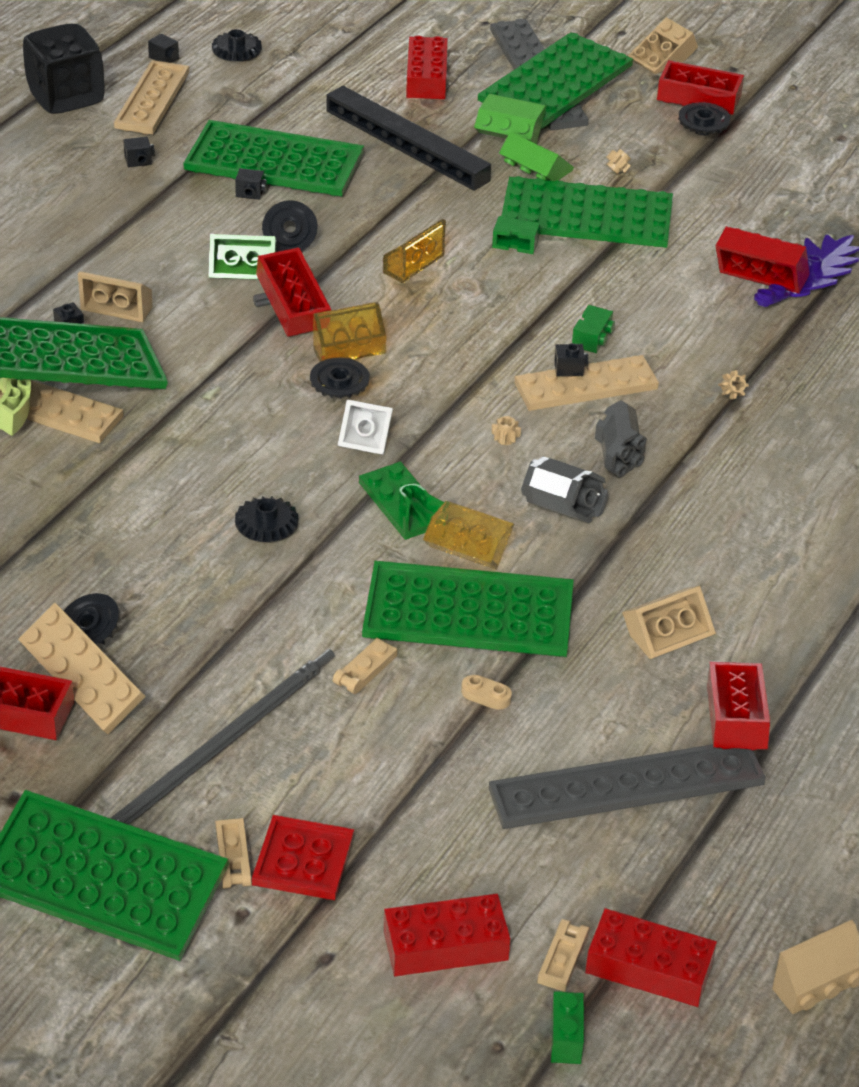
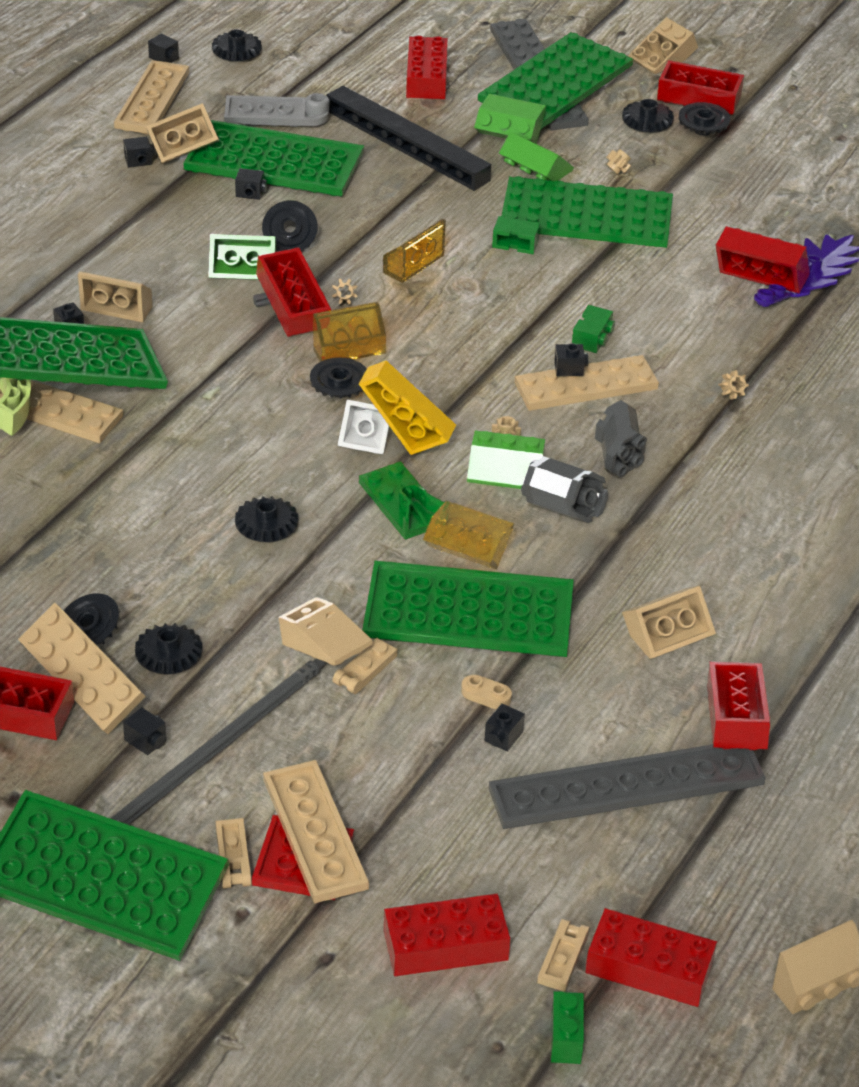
(63, 68): black piece -> none
(144, 731): none -> black brick
(168, 649): none -> black gear
(182, 133): none -> tan slope
(277, 110): none -> light grey plate
(315, 831): none -> tan plate
(322, 632): none -> tan slope
(350, 289): none -> tan gear
(405, 409): none -> yellow wedge
(502, 458): none -> slope
(504, 727): none -> black brick
(647, 116): none -> black gear

